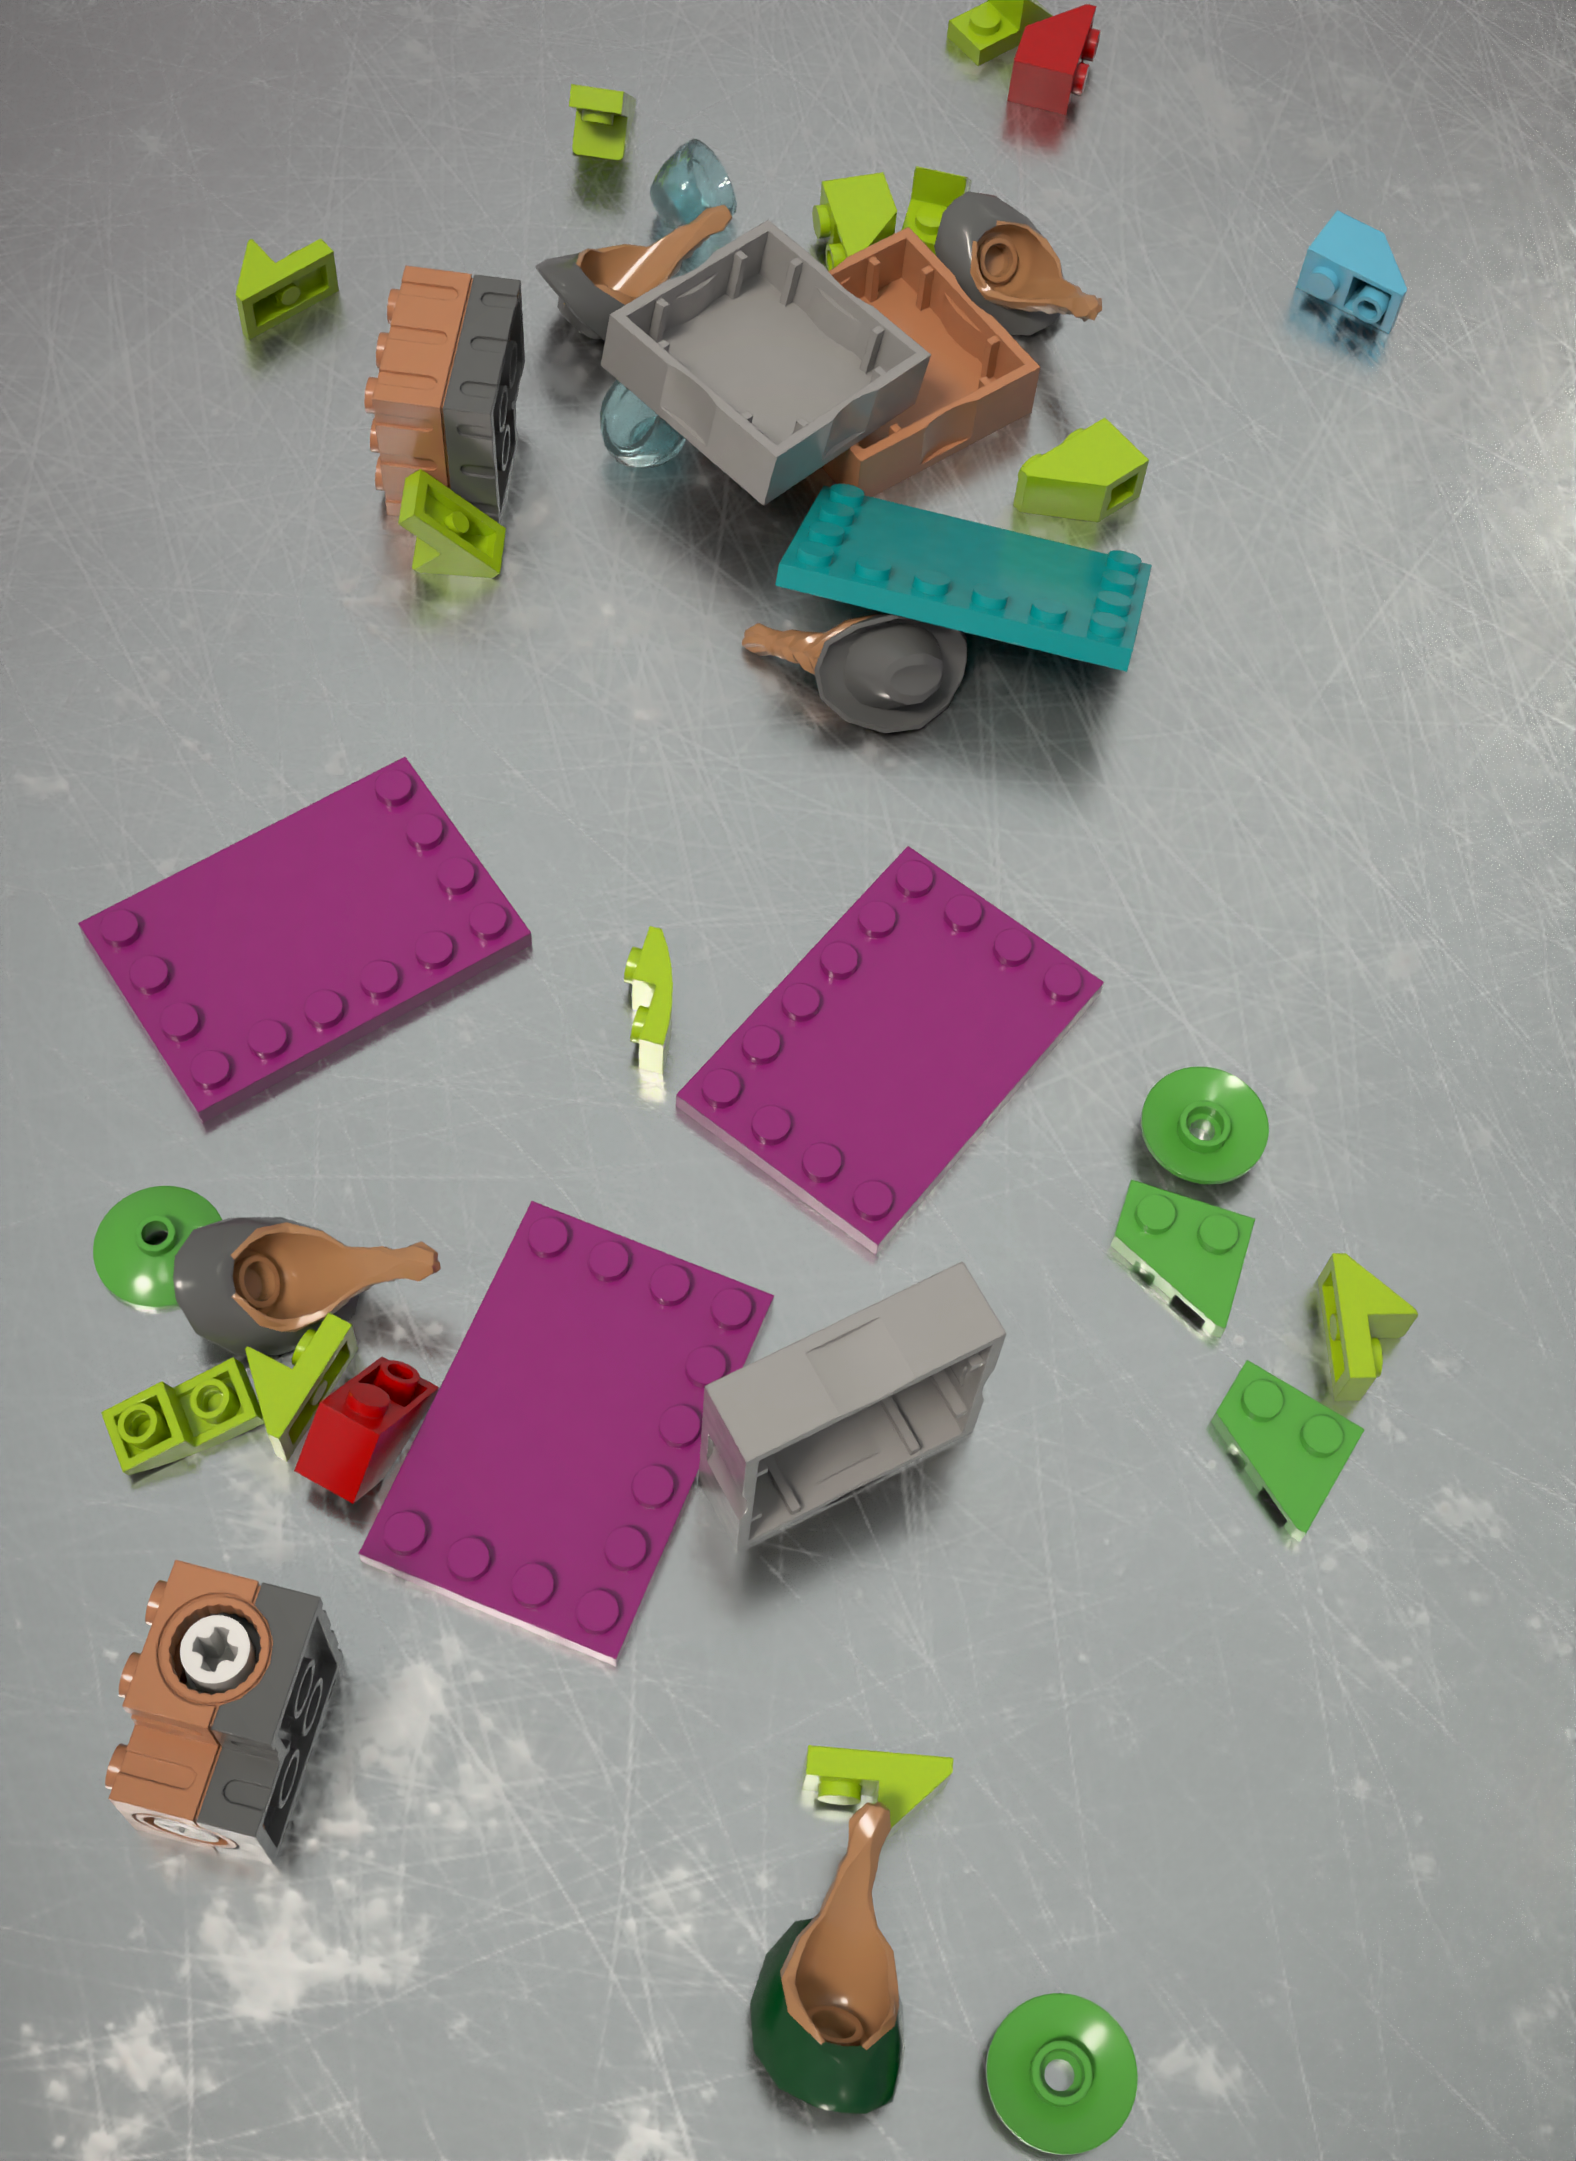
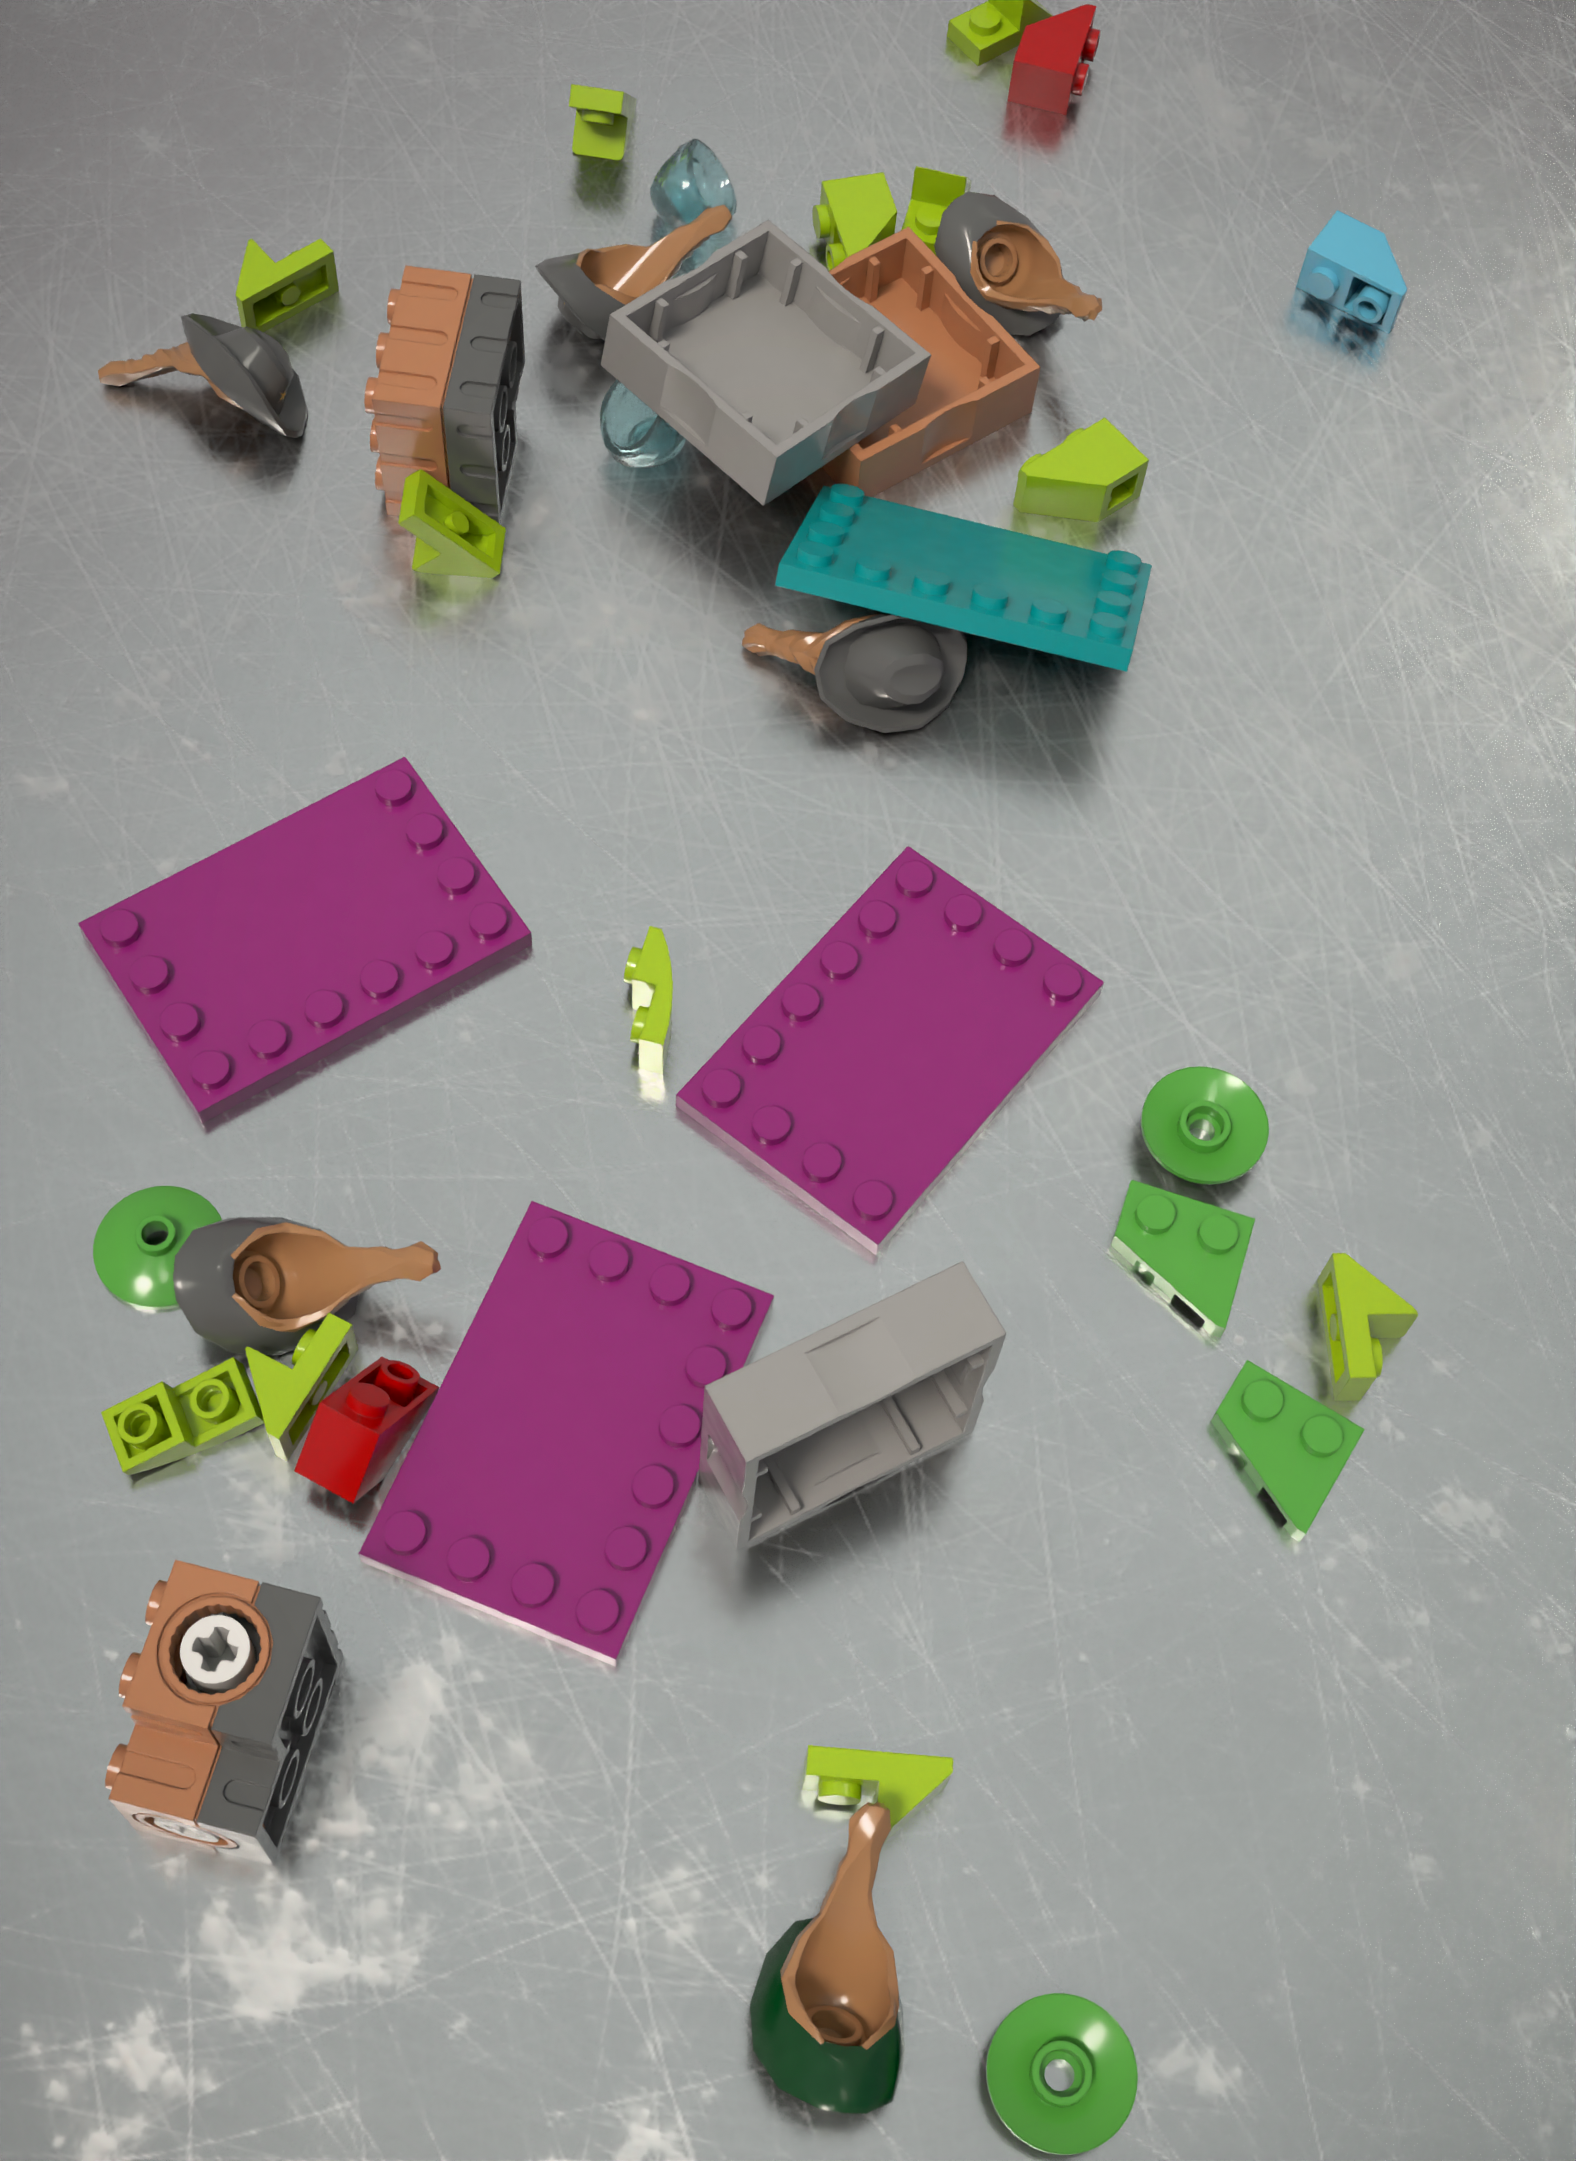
(239, 365): none -> dark grey hat

